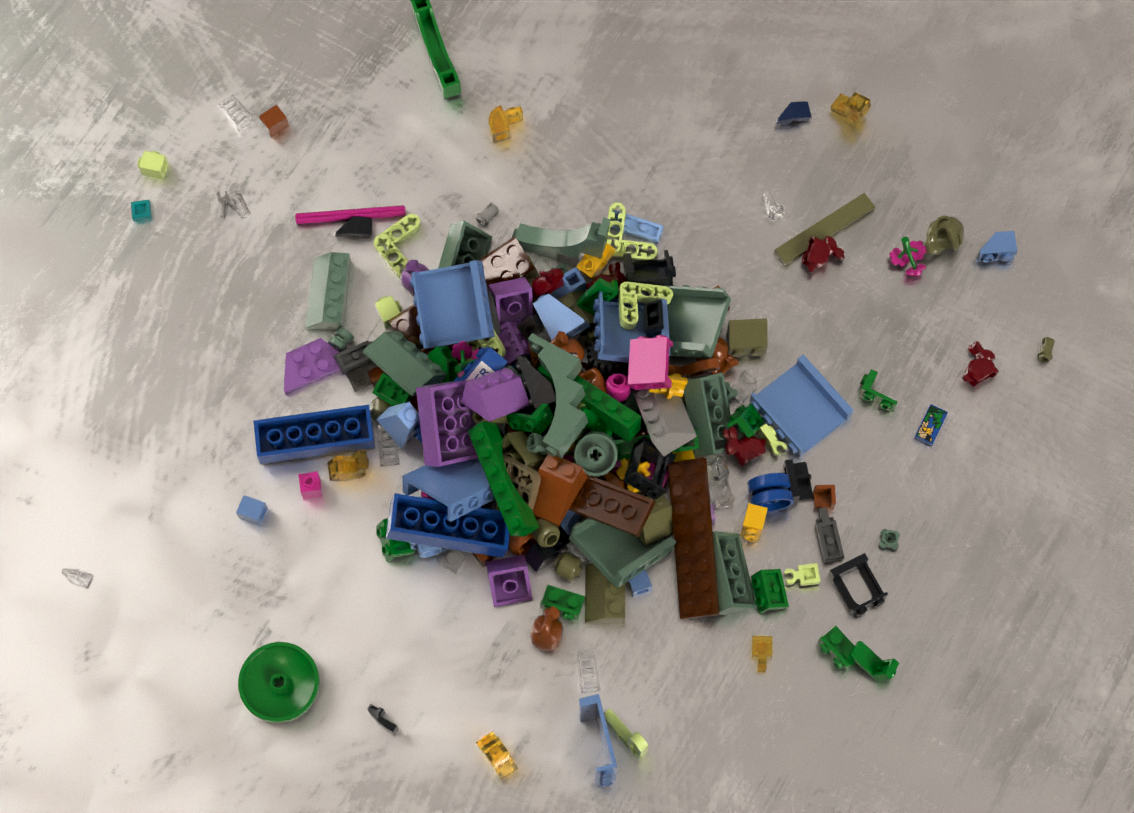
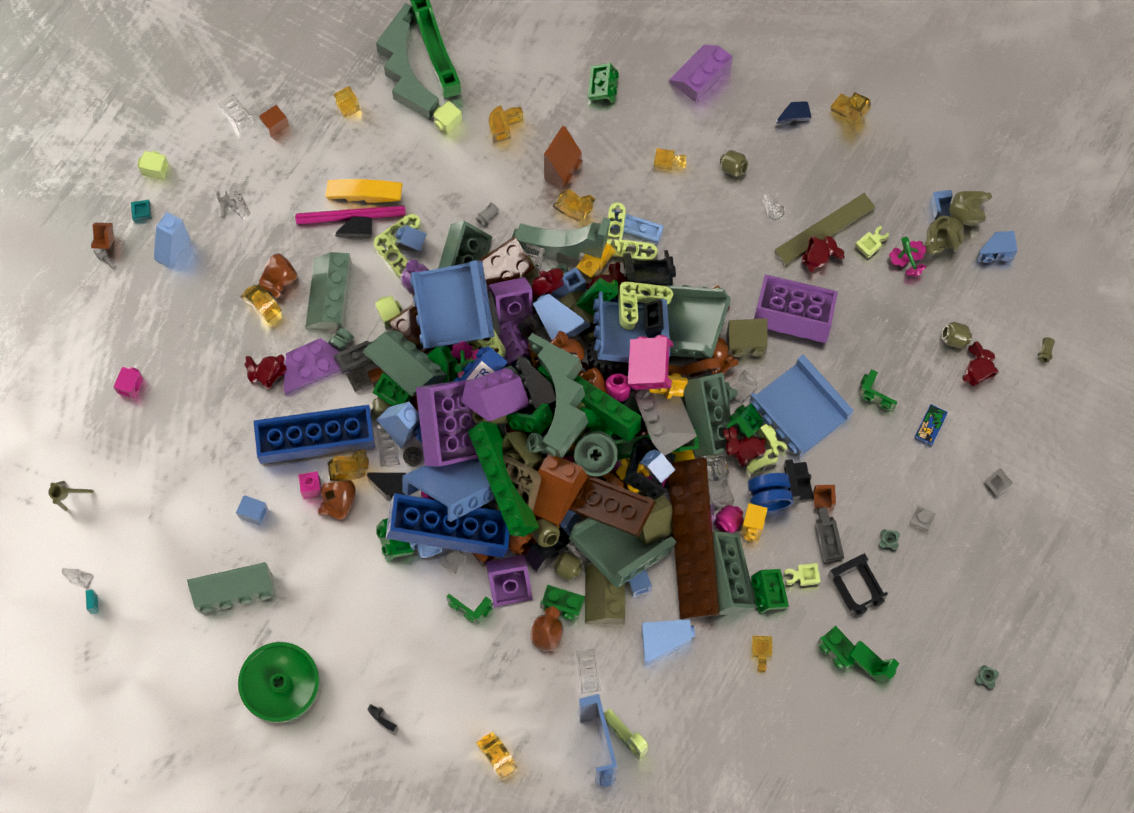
(60, 492): none -> olive plant
(91, 601): none -> teal tile
(103, 235): none -> dark orange panel
(103, 256): none -> light grey hand
(128, 382): none -> dark pink brick
(170, 239): none -> light blue slope
(231, 587): none -> sand green slope
(261, 302): none -> clear yellow brick
(266, 371): none -> dark red animal
(276, 274): none -> dark orange piece
(337, 499): none -> dark orange piece
(346, 102): none -> clear yellow panel
(364, 189): none -> yellow slope
(386, 483): none -> black slope
(394, 46): none -> sand green arch
(410, 237): none -> medium blue brick
(412, 456): none -> clear smoke tile
(447, 117): none -> yellowish green brick
(483, 610): none -> green bracket
(537, 255): none -> clear panel
(562, 159): none -> dark orange slope
(573, 206): none -> clear yellow brick
(603, 82): none -> green bracket
(657, 465): none -> brick
(665, 638): none -> light blue slope
(666, 159): none -> clear yellow plate
(702, 71): none -> medium lavender slope
(729, 519): none -> dark pink head
(733, 163): none -> olive head
(756, 466): none -> yellowish green plate
(796, 308): none -> medium lavender slope
(871, 243): none -> yellowish green plate
(922, 518): none -> light grey plate
(940, 203): none -> medium blue panel
(956, 335): none -> olive head
(966, 207): none -> olive helmet
(993, 674): none -> sand green plate
(998, 482): none -> light grey plate

